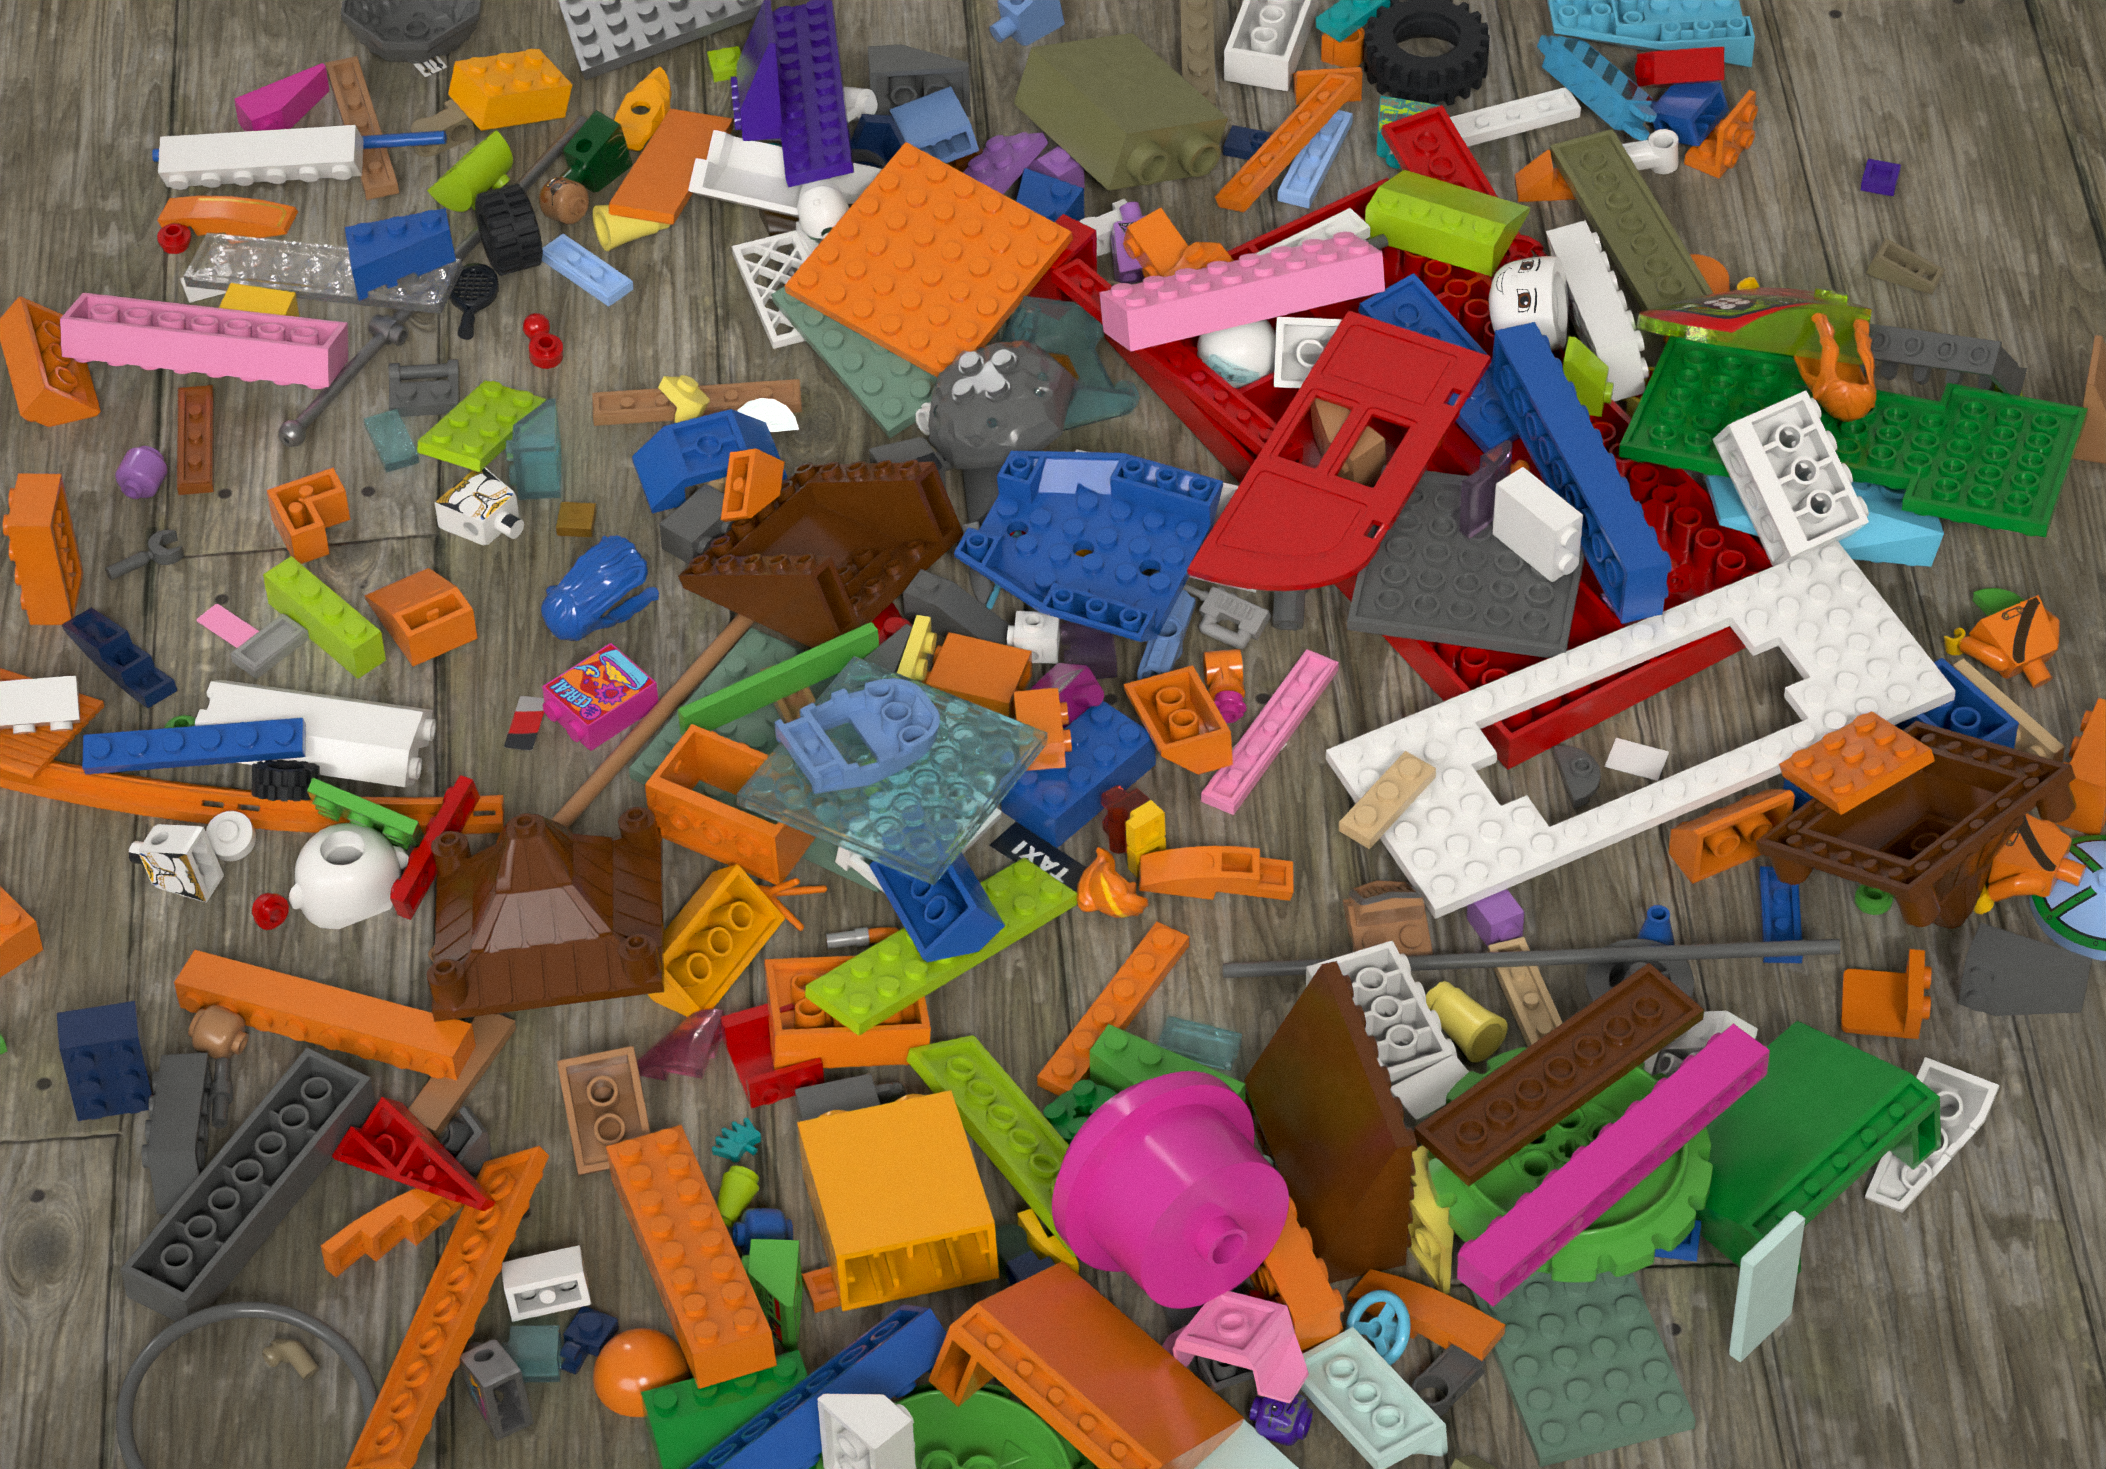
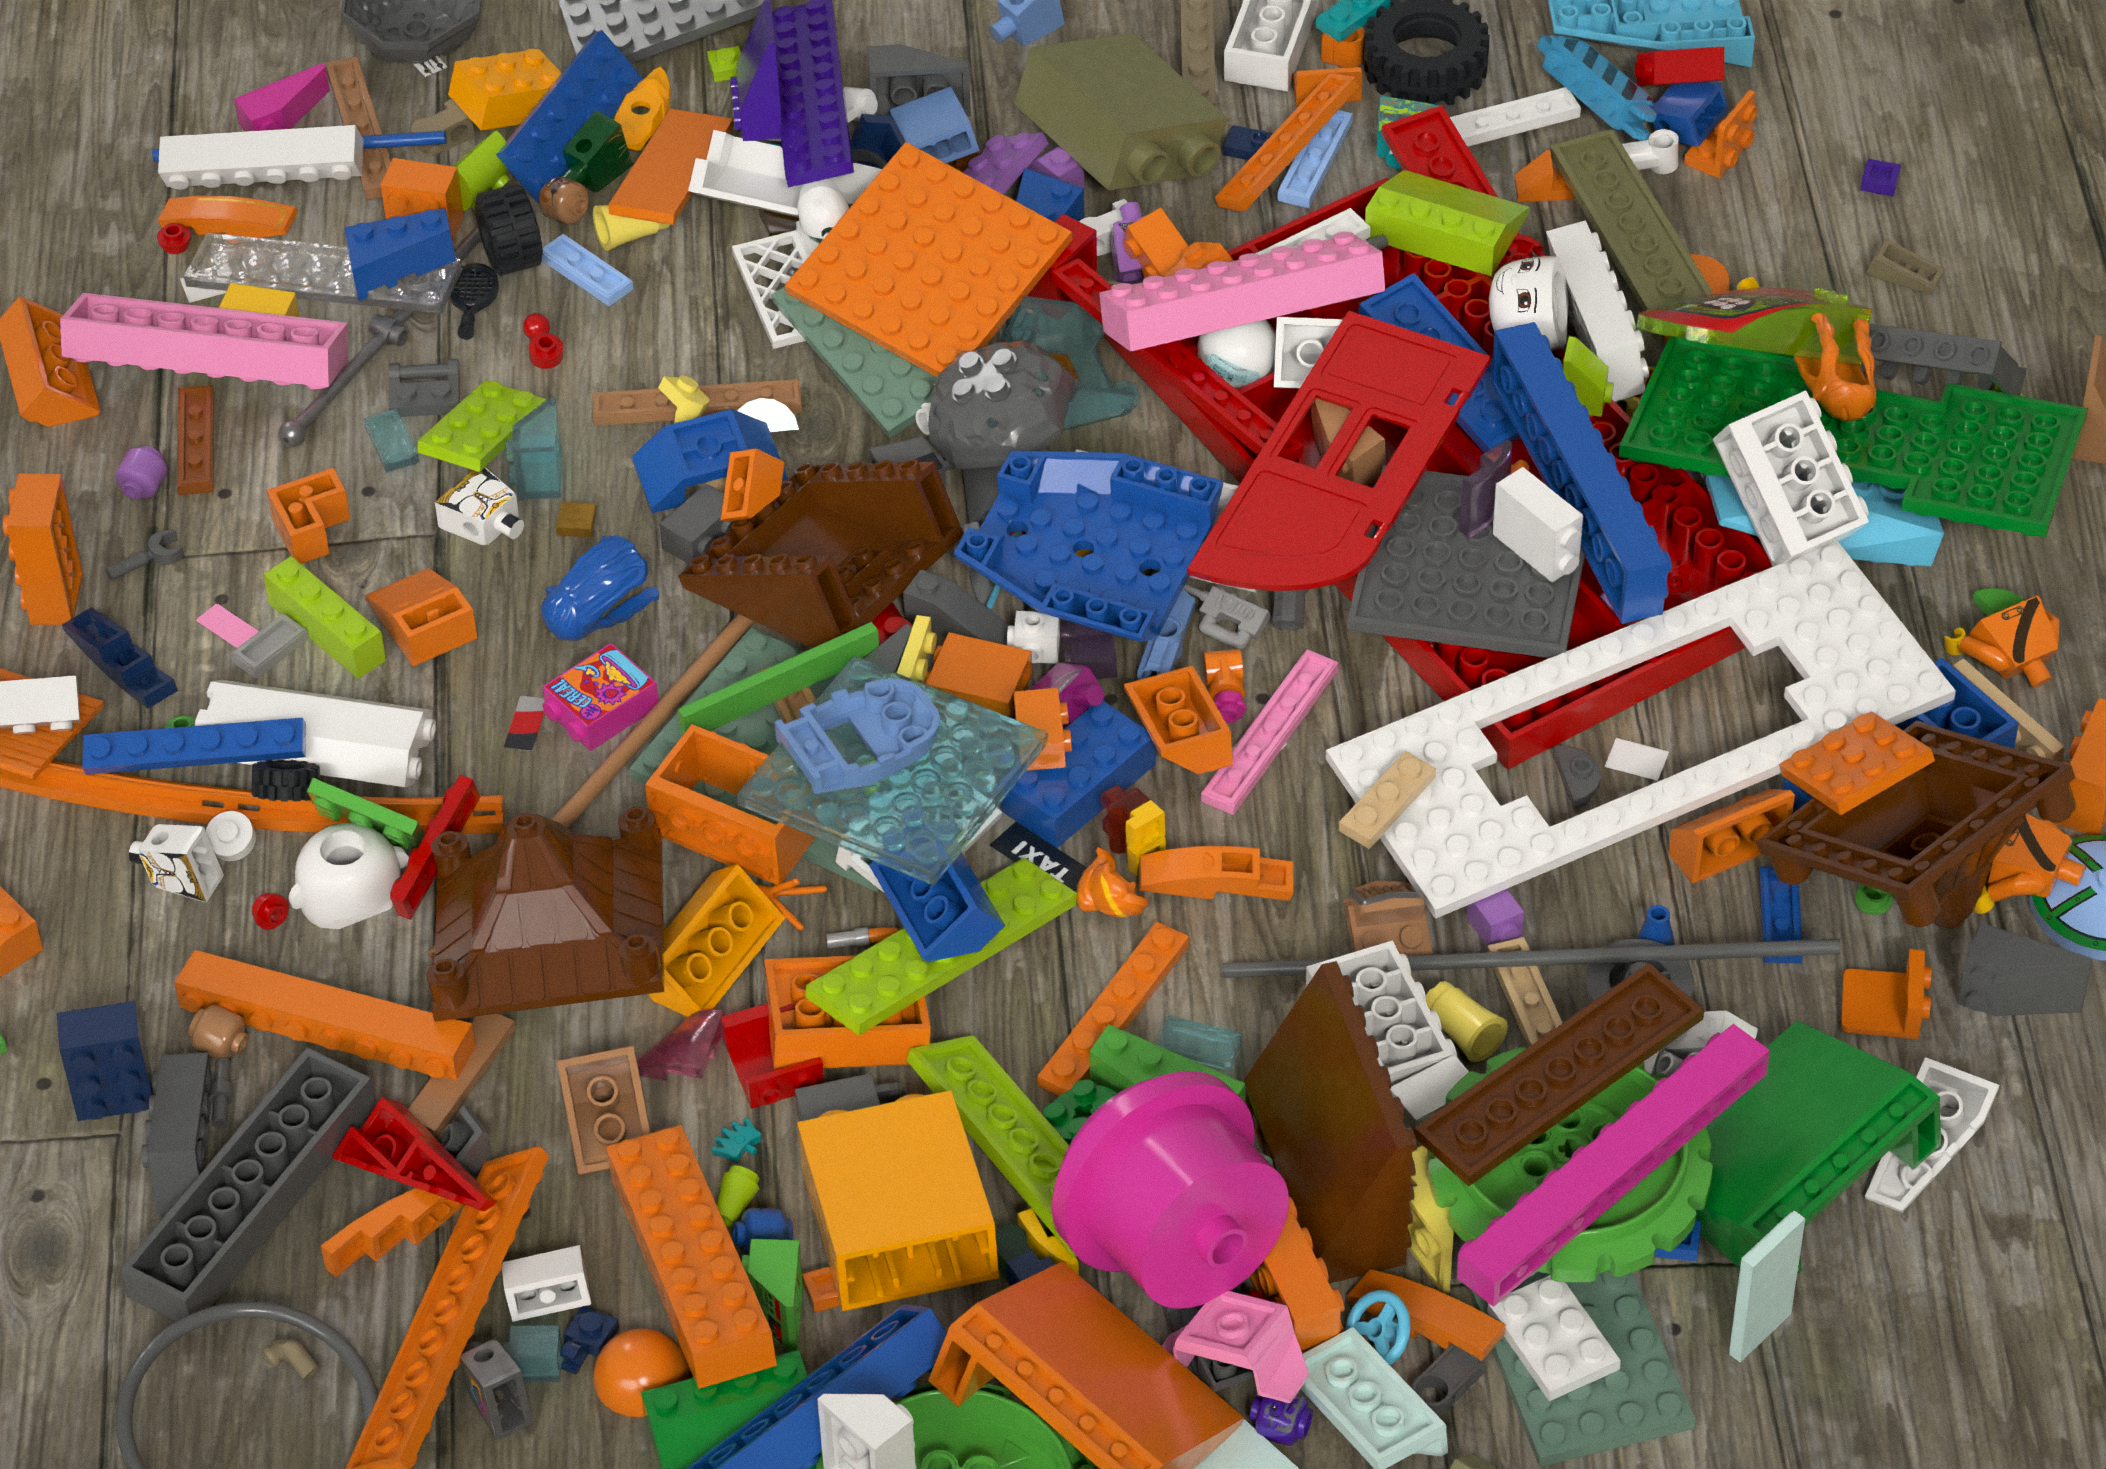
(422, 186): none -> orange brick
(591, 82): none -> blue plate
(1554, 1337): none -> white plate

